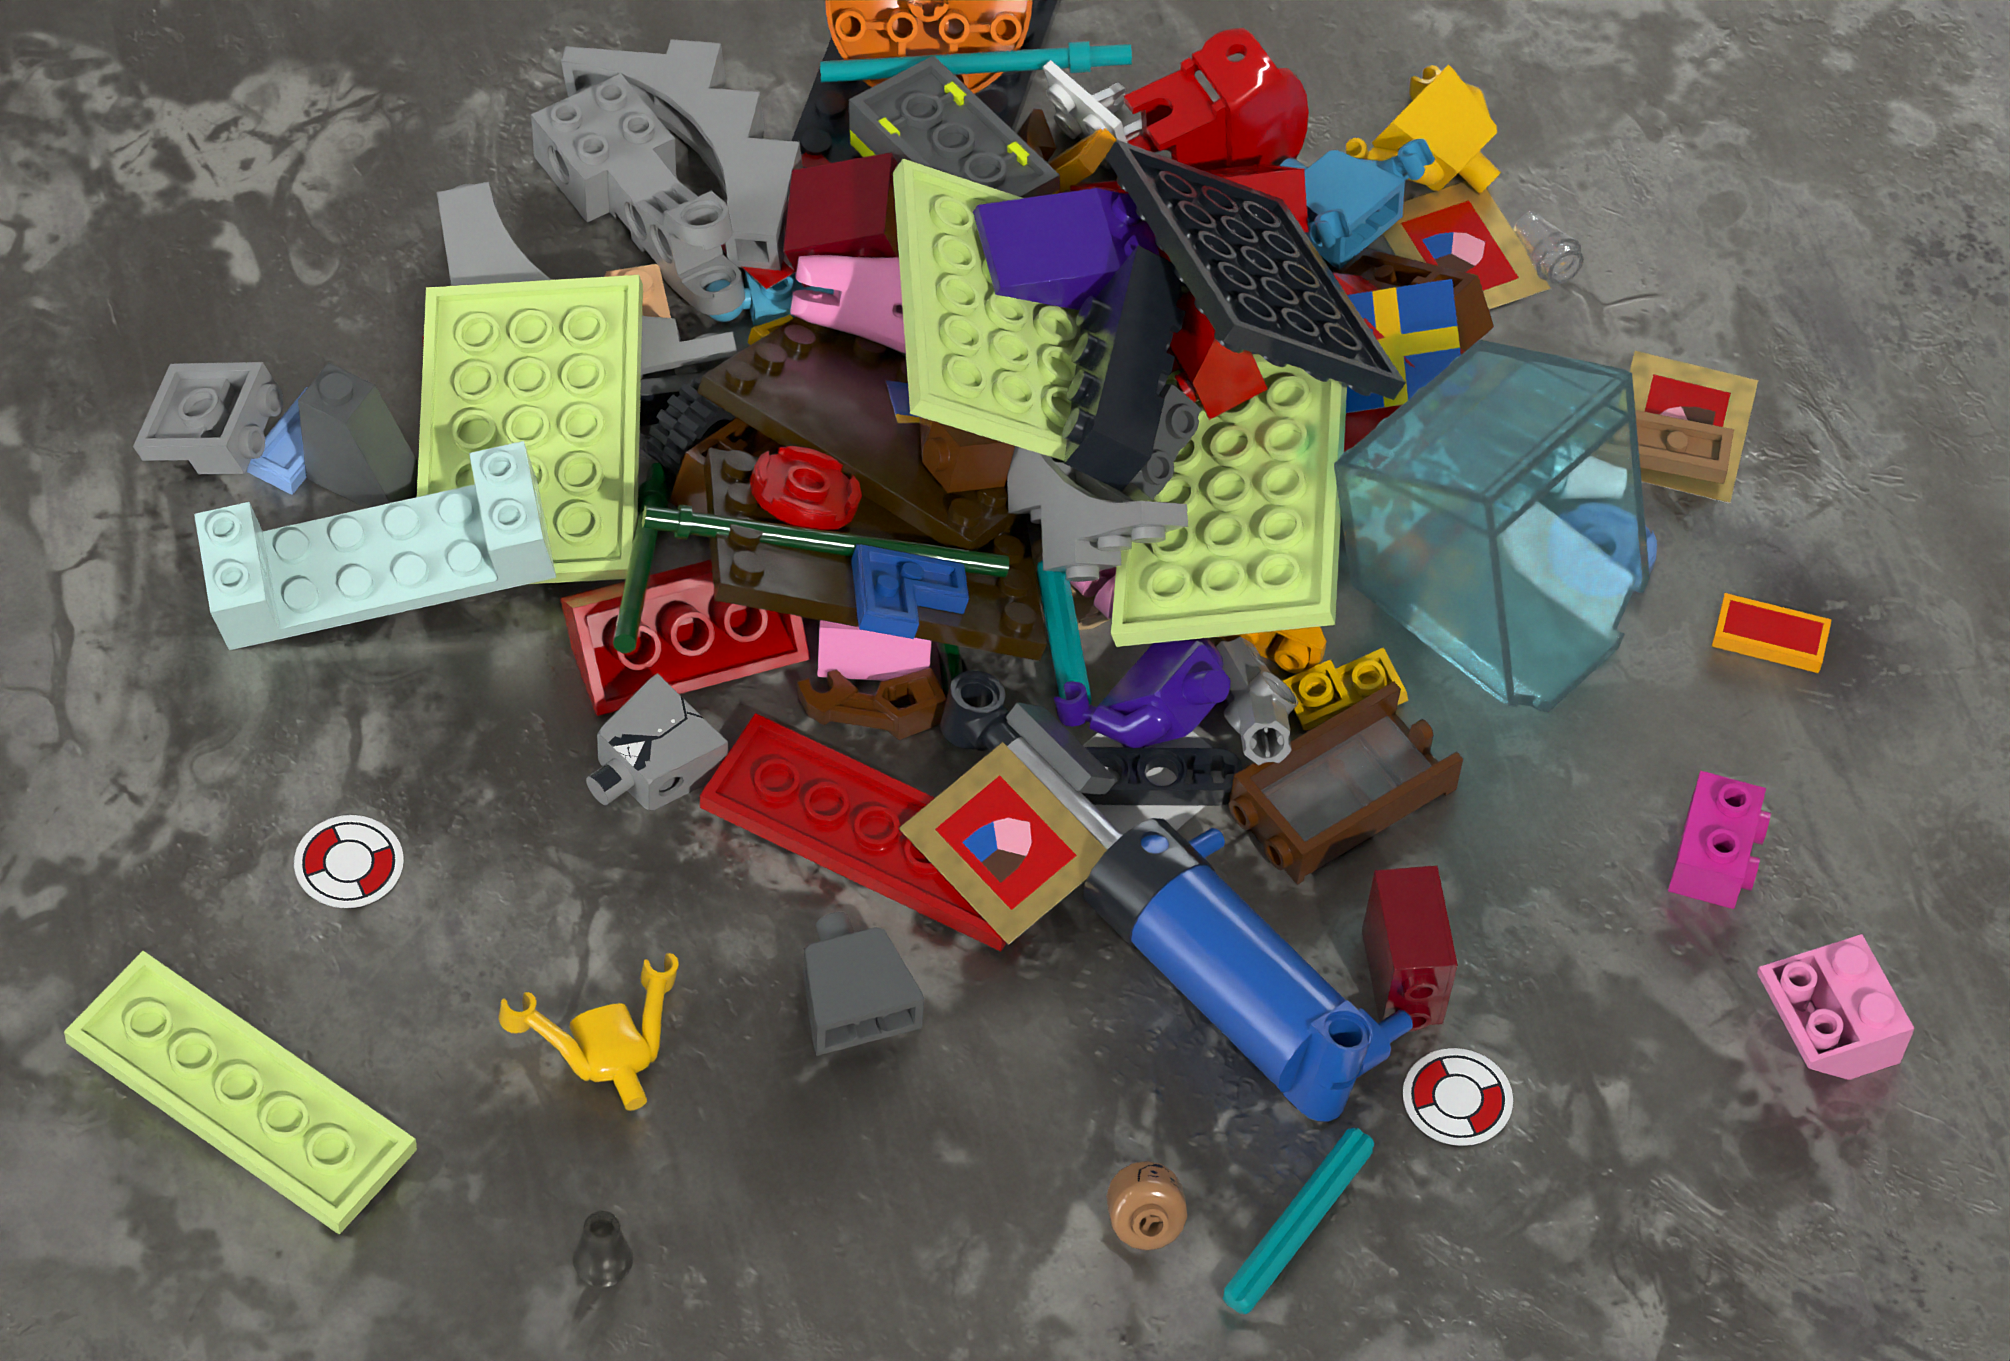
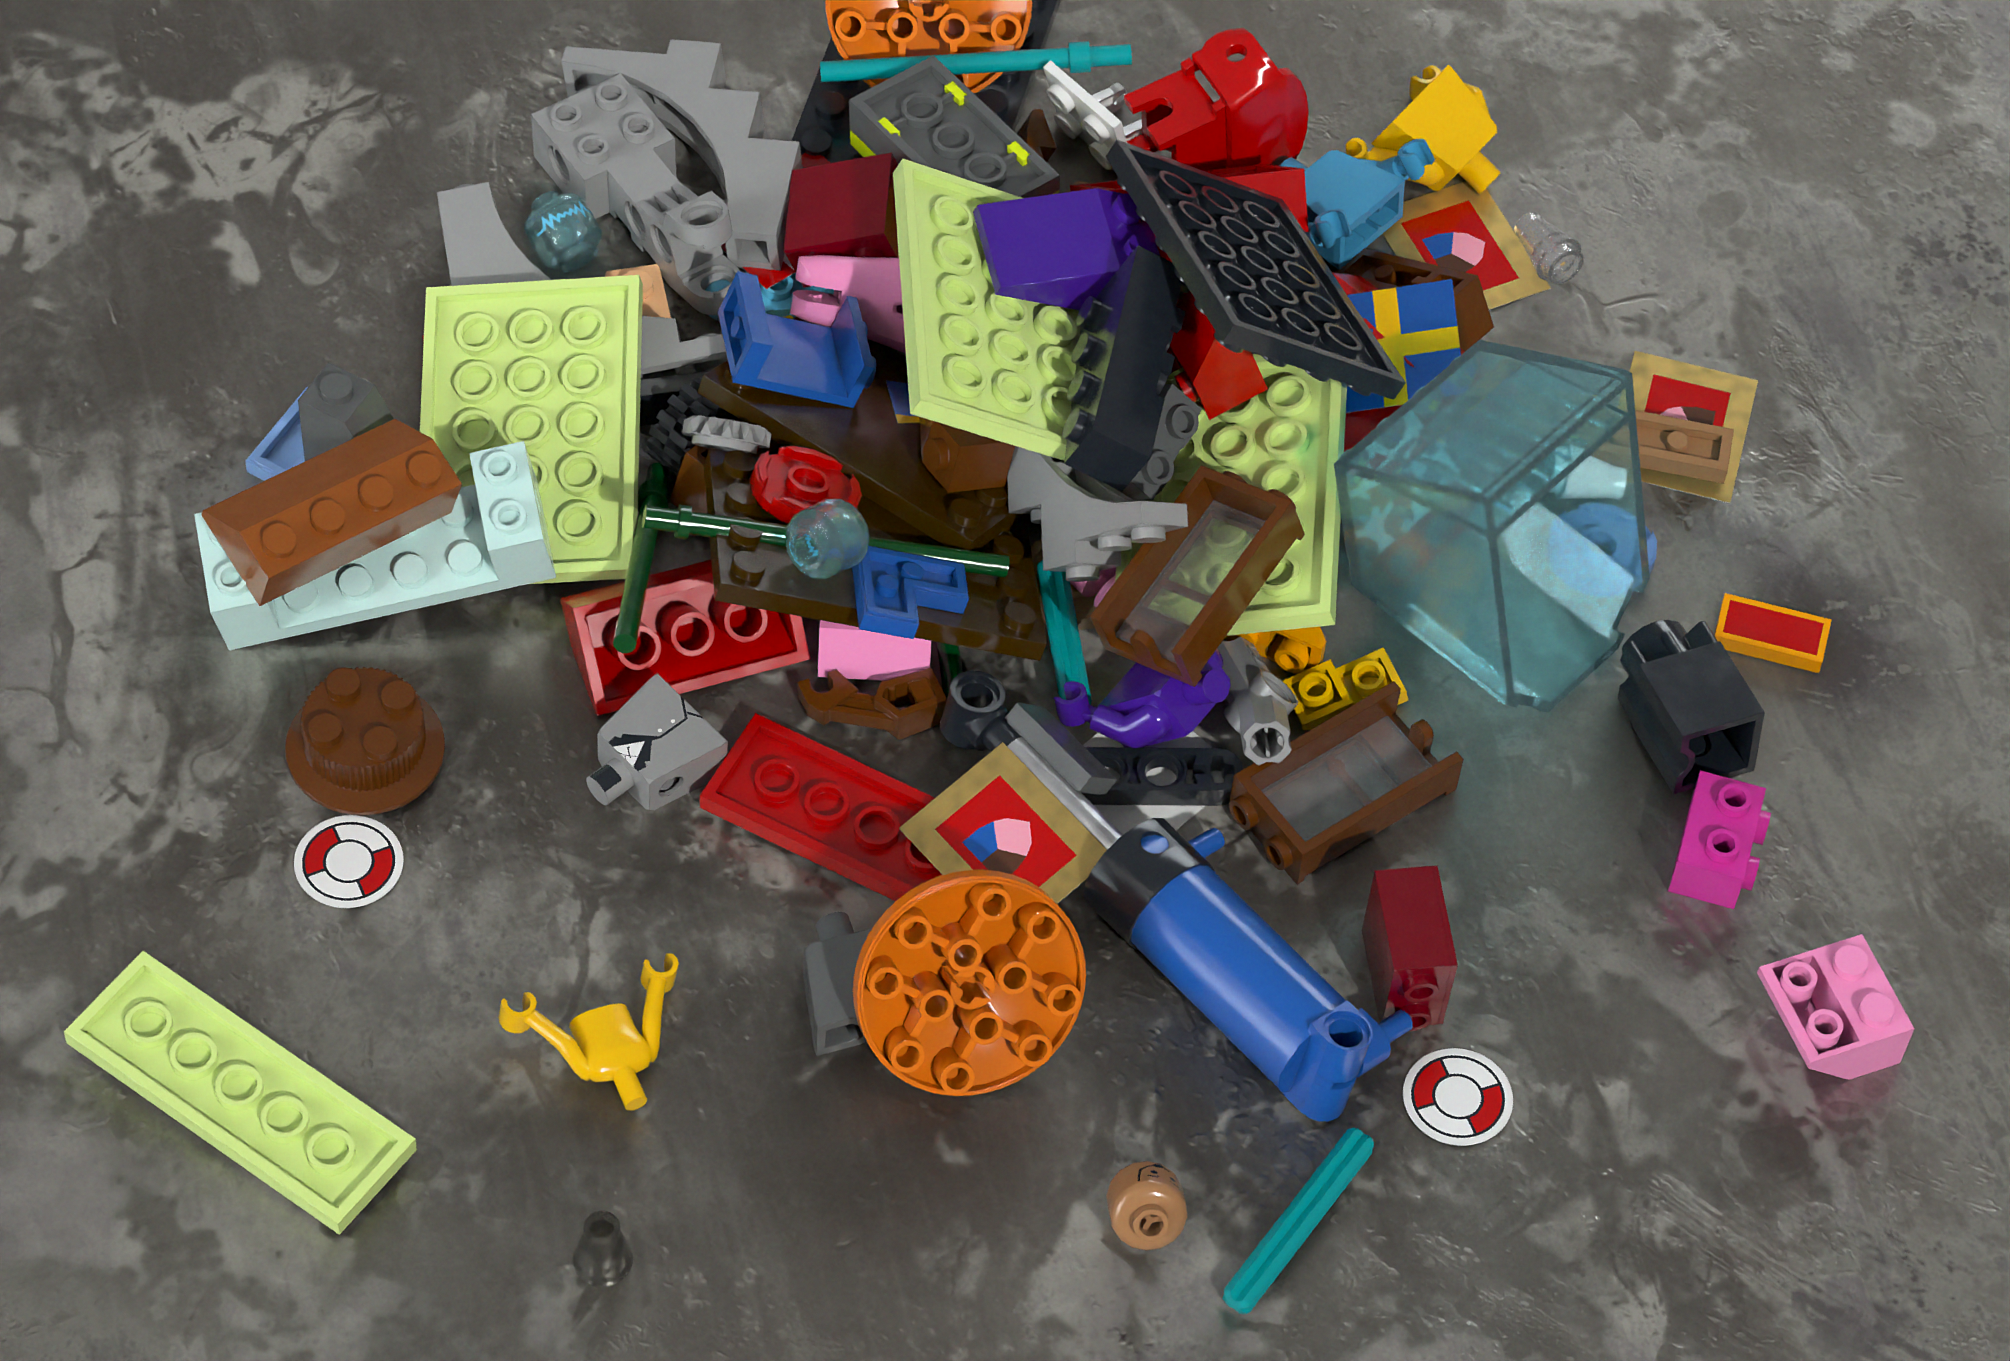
(210, 416): light grey plate -> none
(334, 508): none -> dark orange slope
(364, 742): none -> reddish brown piece
(563, 231): none -> clear light blue head
(726, 434): none -> light grey gear
(795, 354): none -> blue panel
(827, 538): none -> clear light blue head
(969, 982): none -> orange bracket
(1082, 158): light orange tile -> none
(1193, 587): none -> reddish brown door
(1688, 689): none -> black piece

